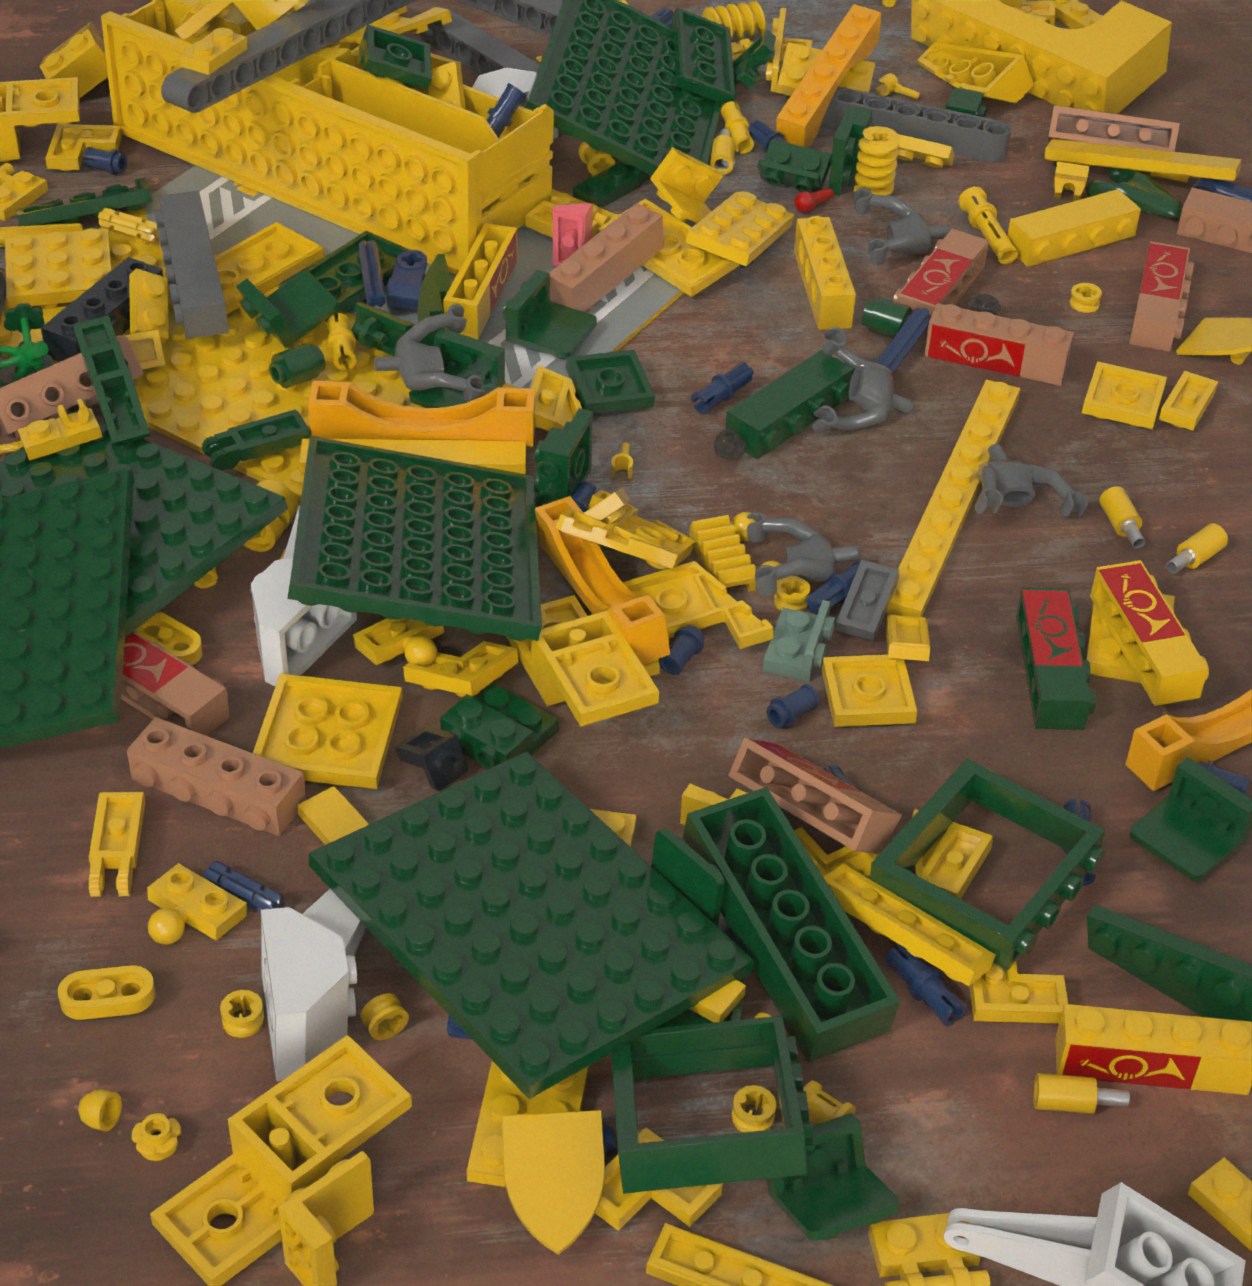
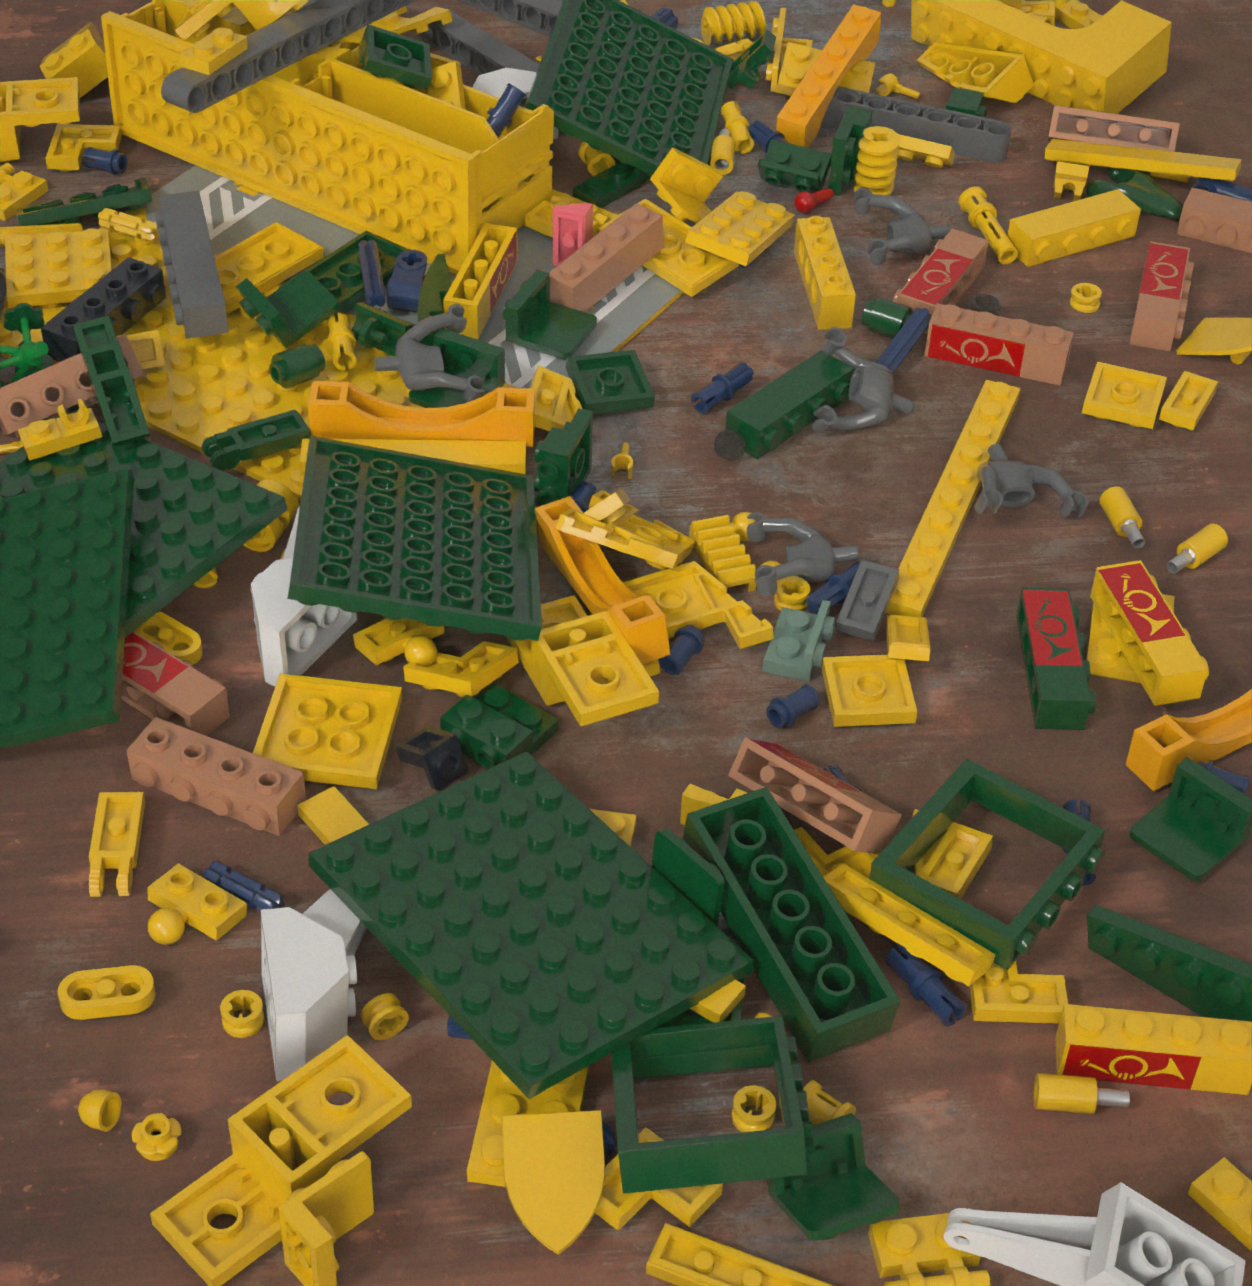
(149, 303): yellow plate -> none
(703, 56): dark green tile -> none

